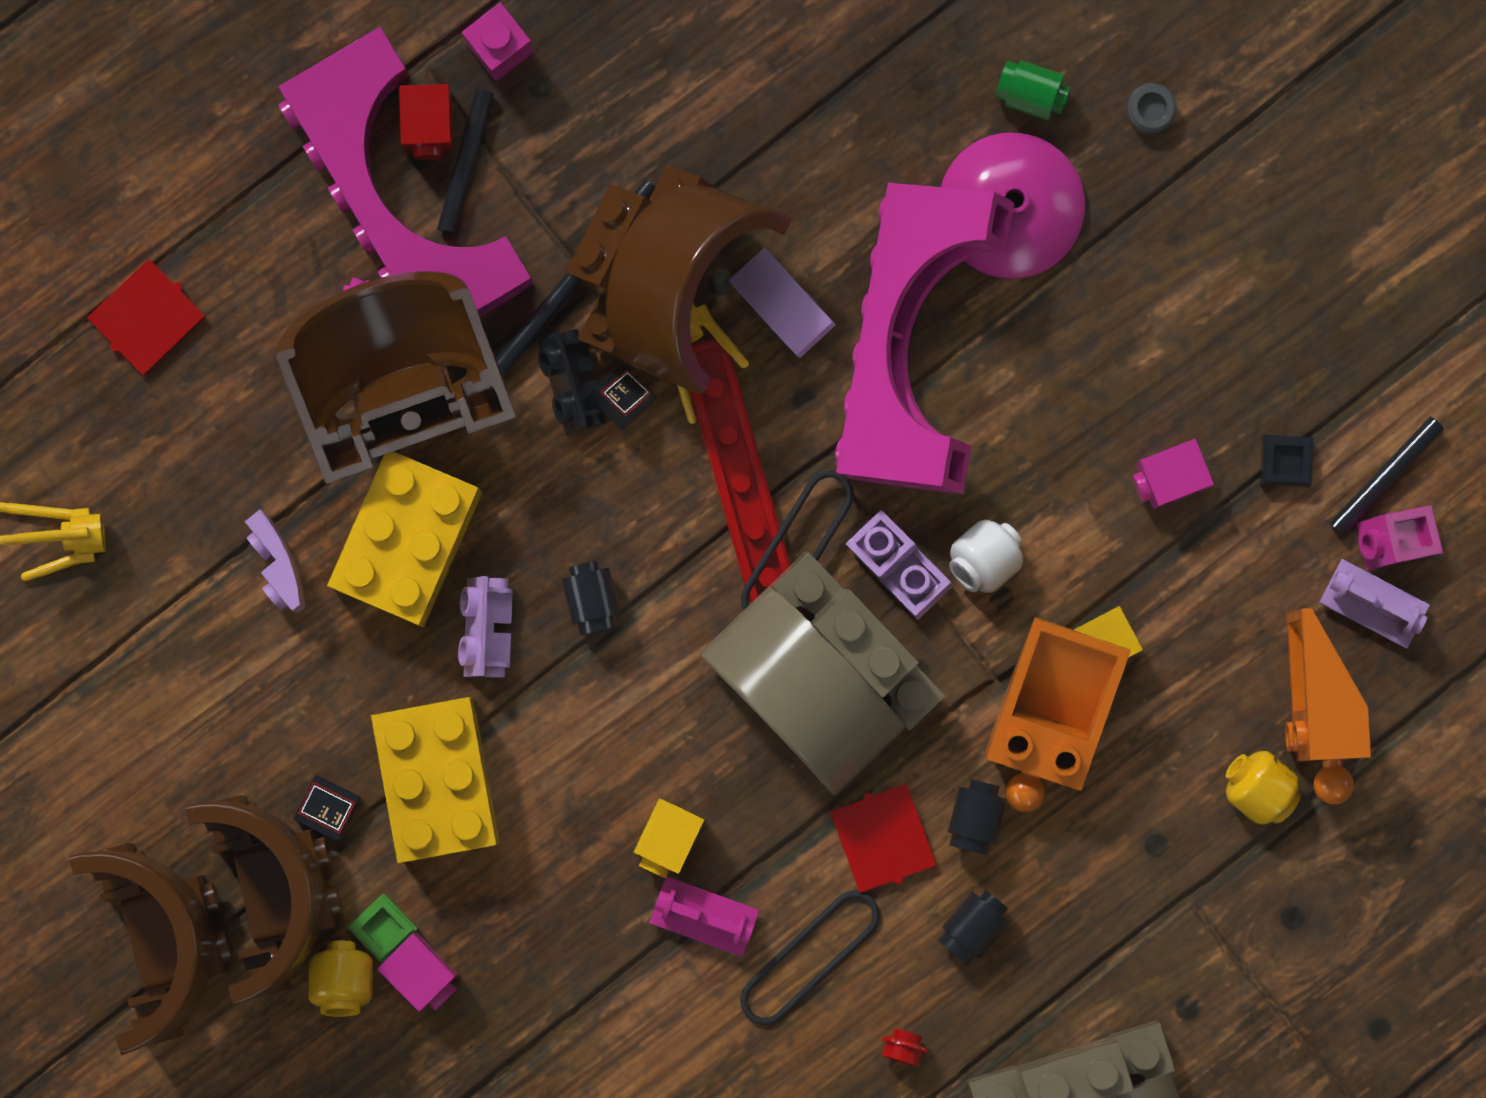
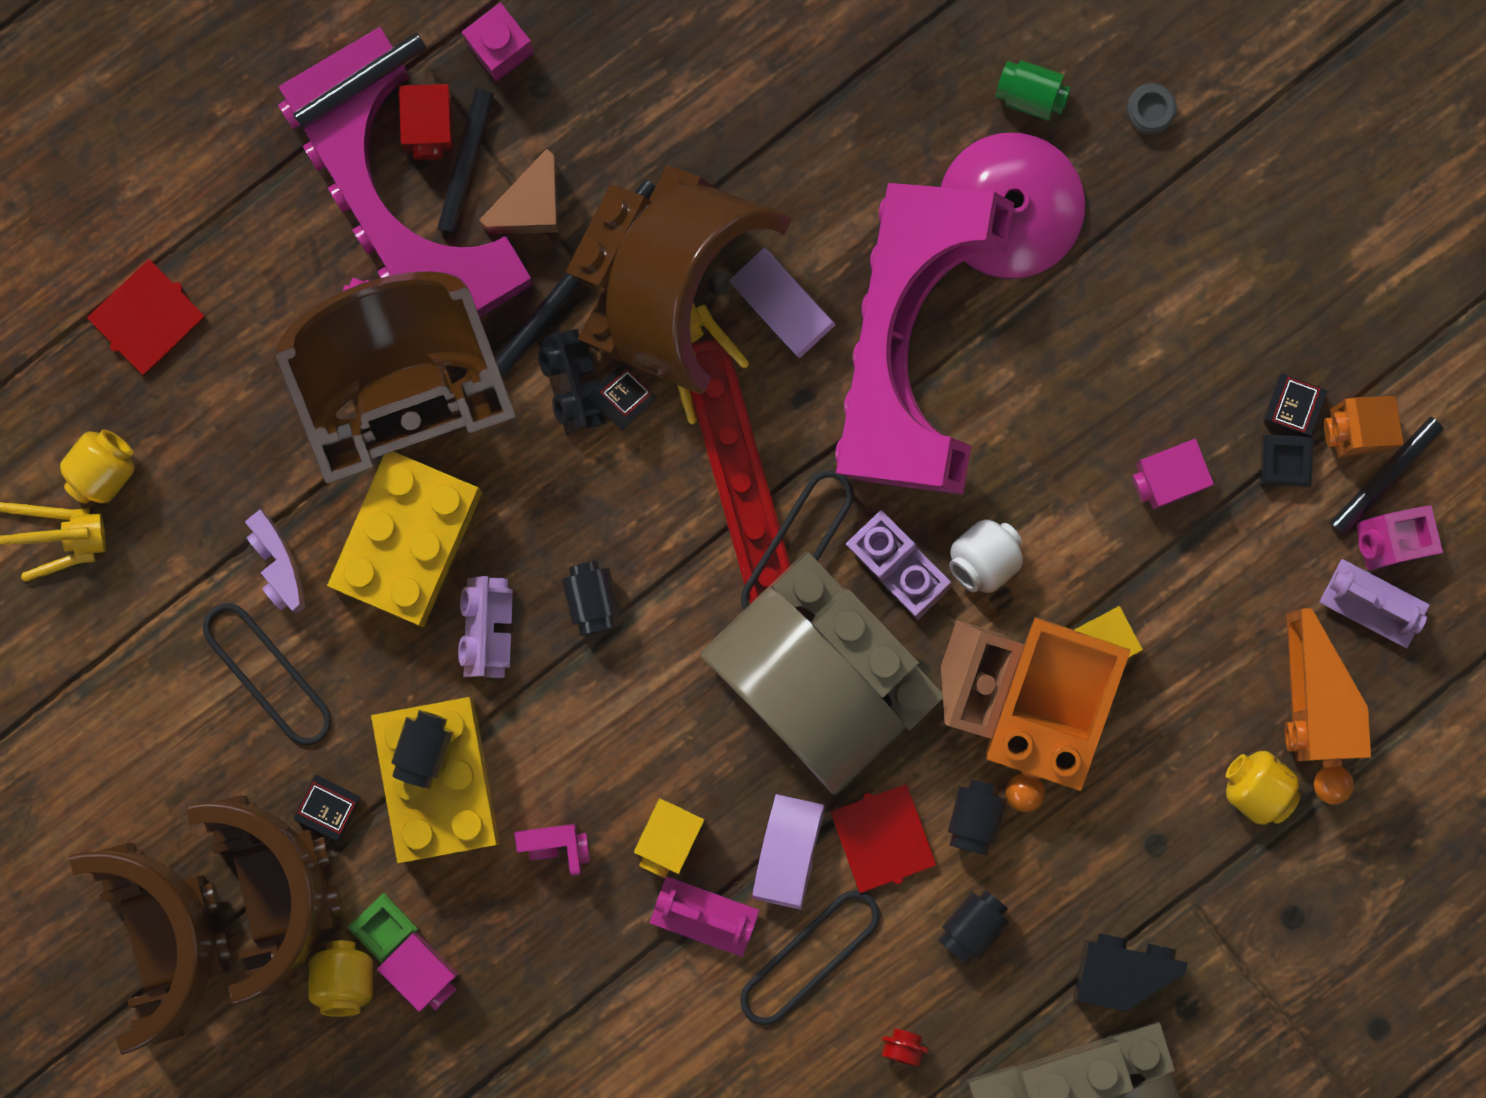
(97, 467): none -> yellow head
(252, 689): none -> black piece
(359, 81): none -> black bar
(421, 749): none -> black brick
(529, 203): none -> nougat slope
(544, 844): none -> dark pink bracket
(788, 851): none -> lavender slope
(977, 677): none -> nougat slope
(1121, 976): none -> black slope
(1295, 405): none -> black tile
(1363, 426): none -> orange slope

